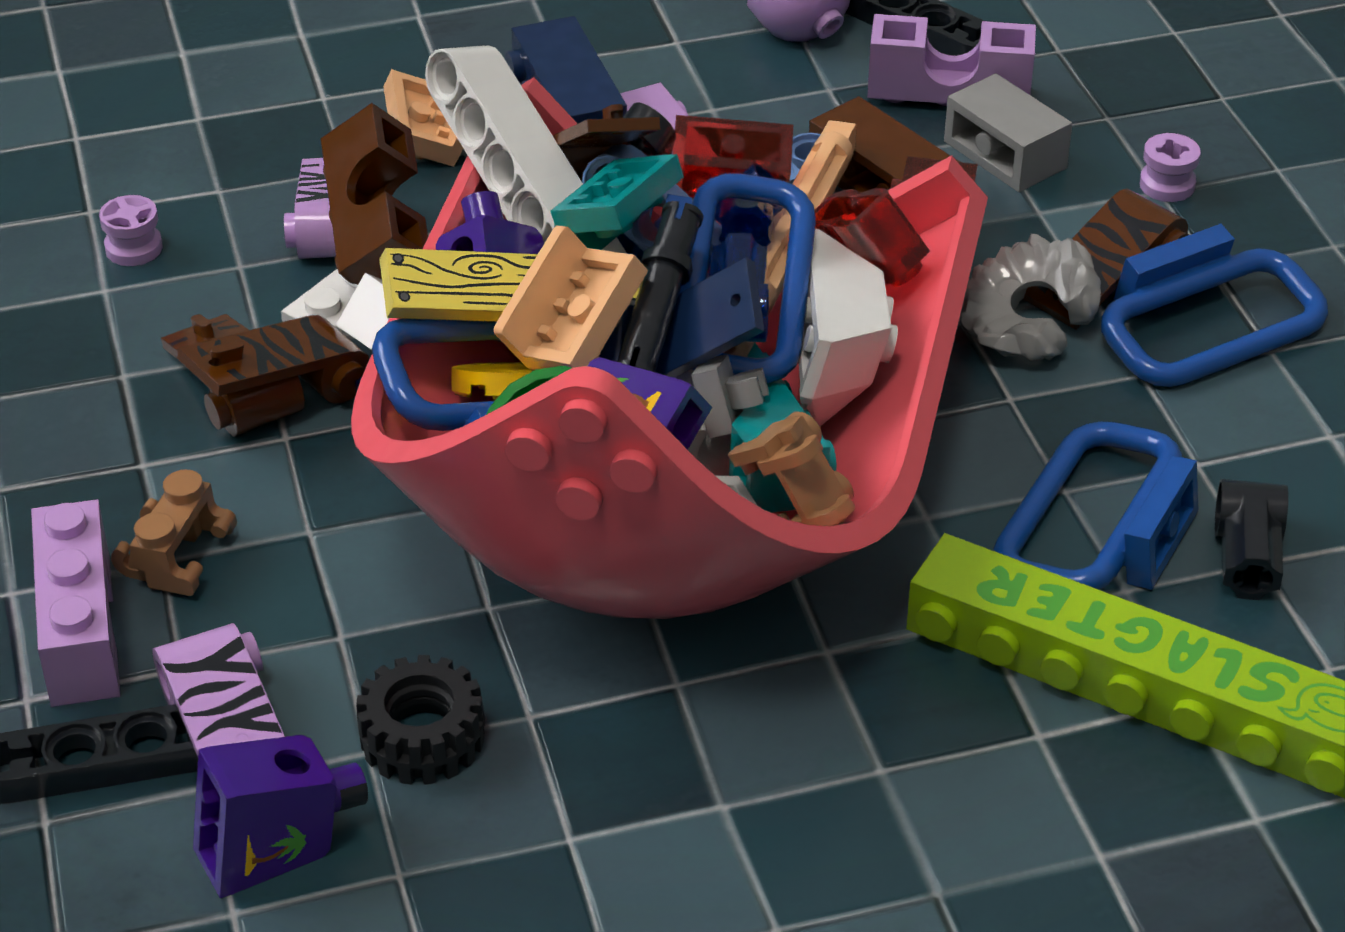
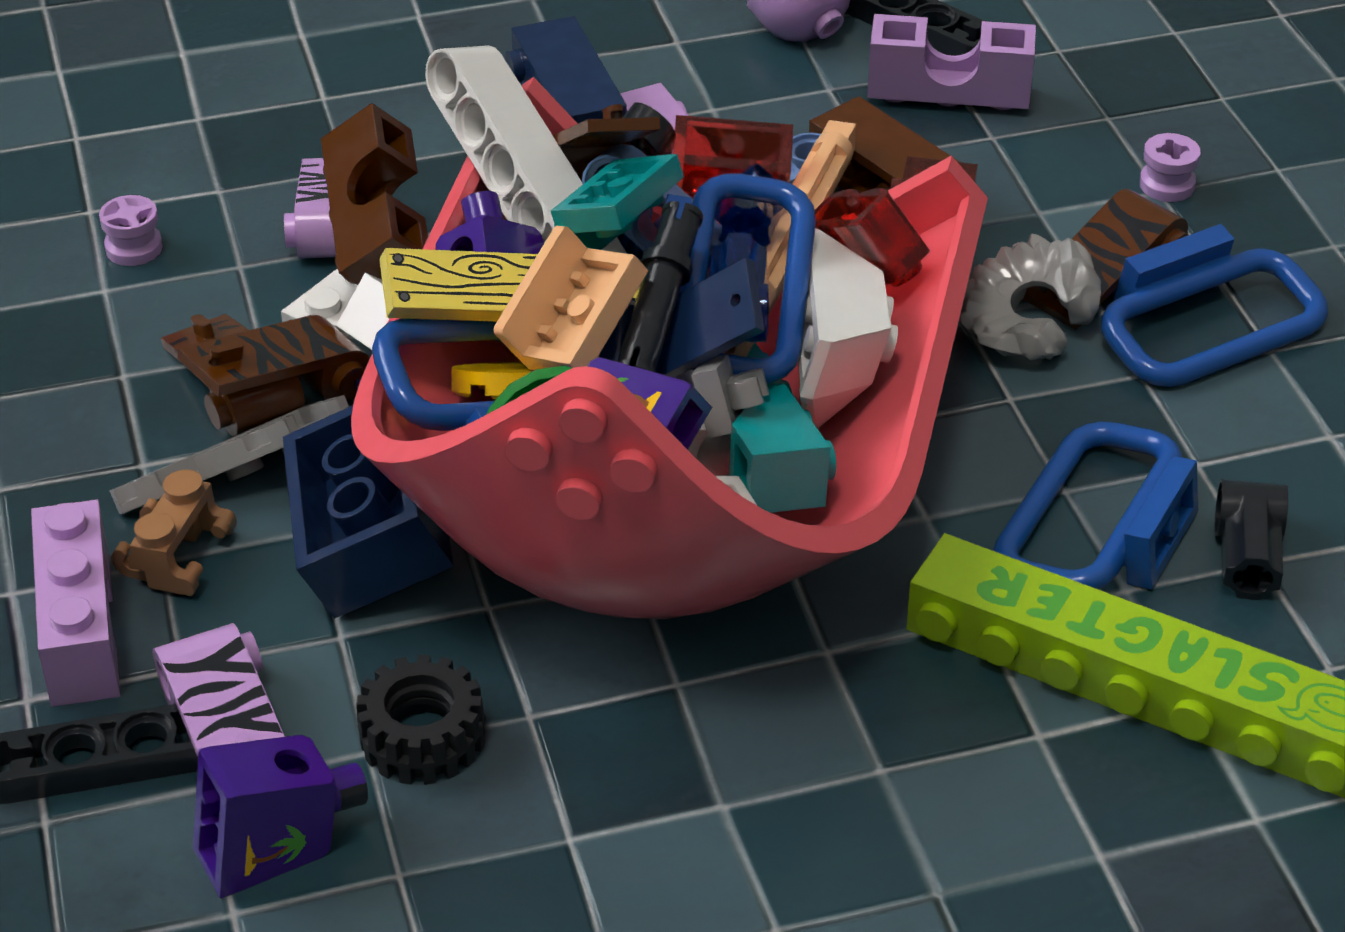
(234, 456): none -> light grey wing
(352, 524): none -> dark blue brick
(413, 105): light nougat bracket -> none
(795, 454): medium nougat piece -> none
(1007, 132): light grey brick -> none

